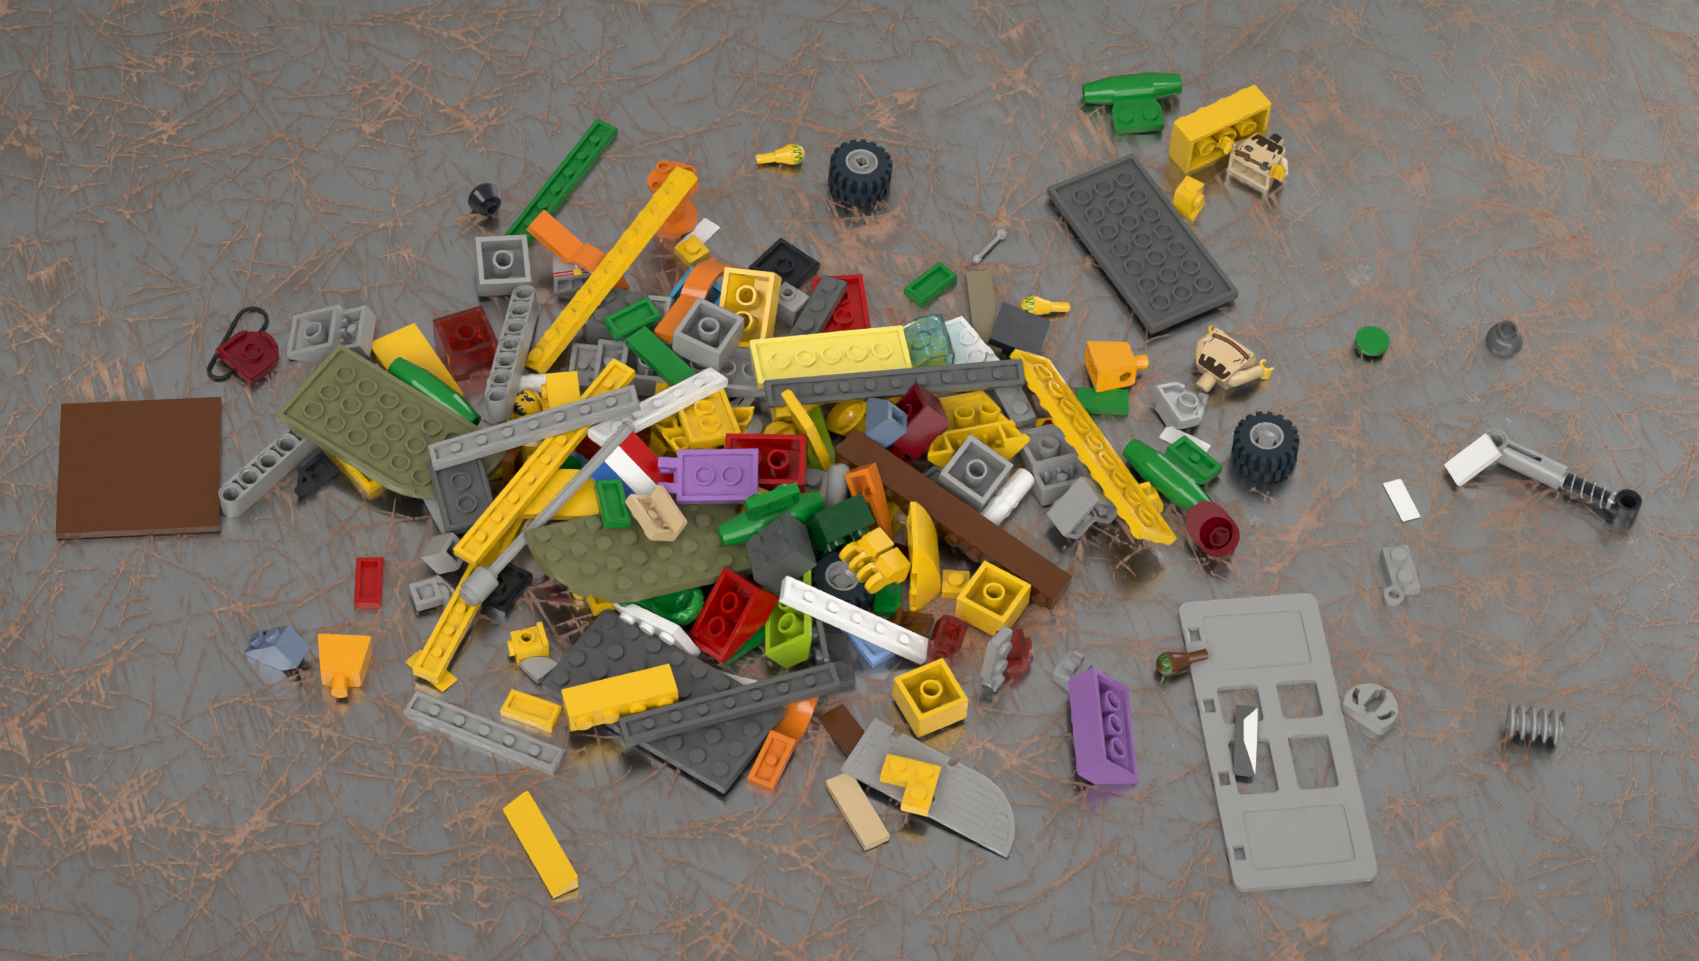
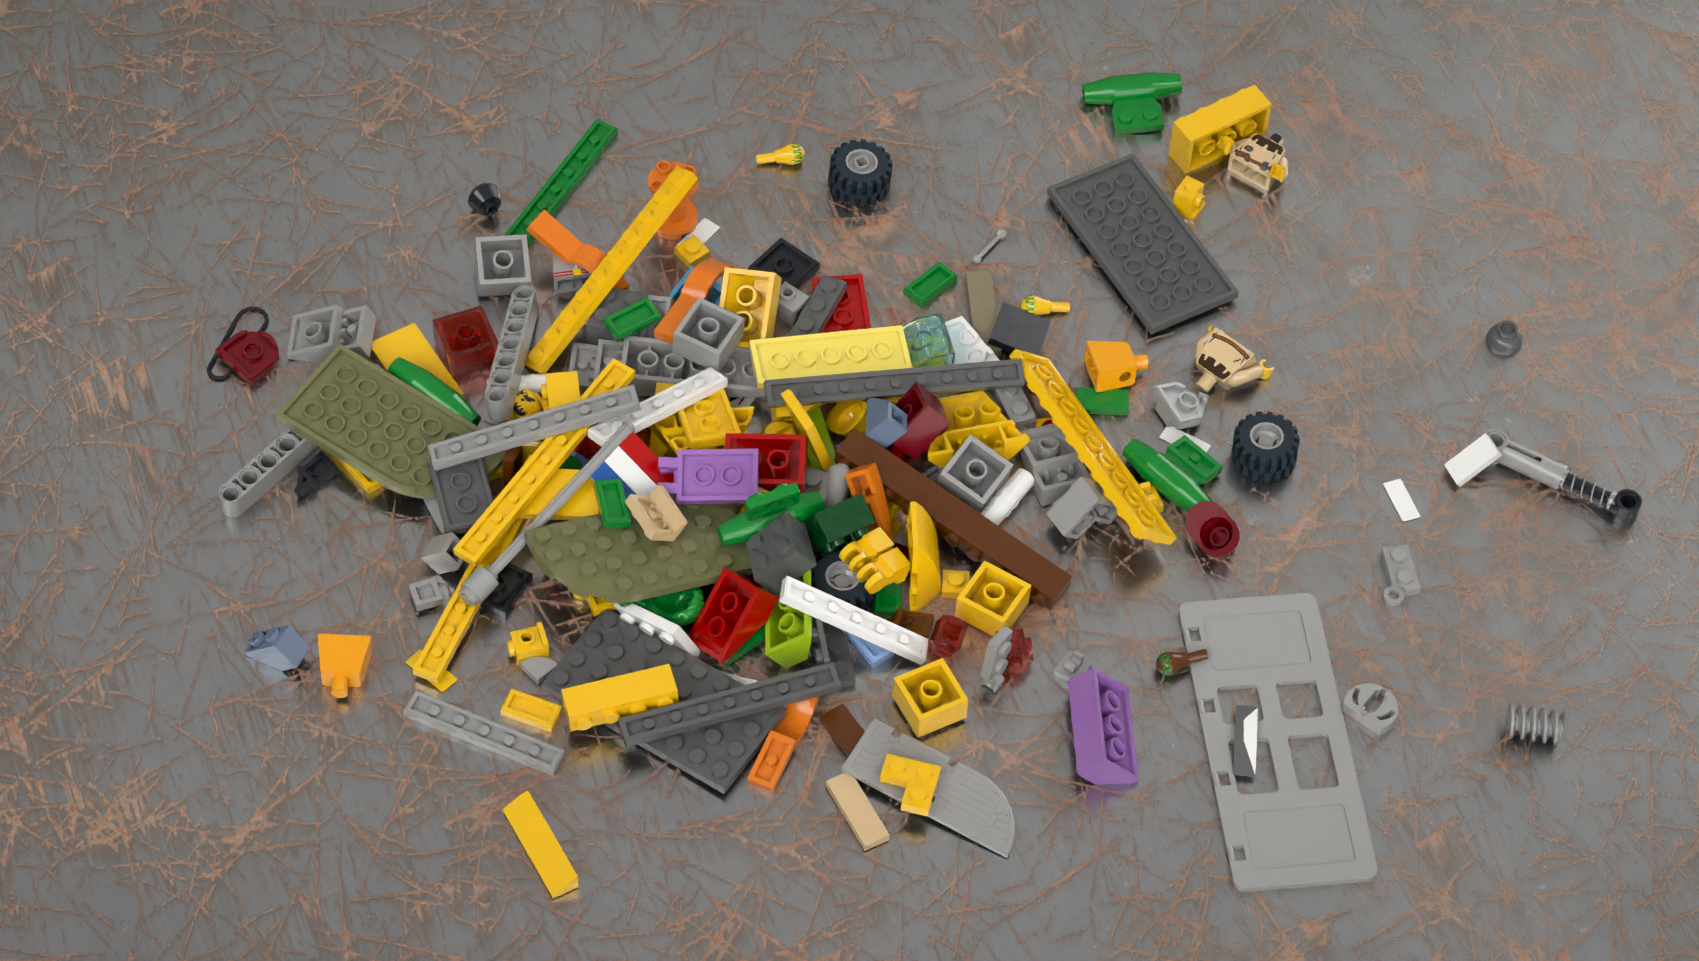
(139, 468): reddish brown tile -> none
(369, 582): red tile -> none
(658, 357): green tile -> none
(1372, 340): green piece -> none

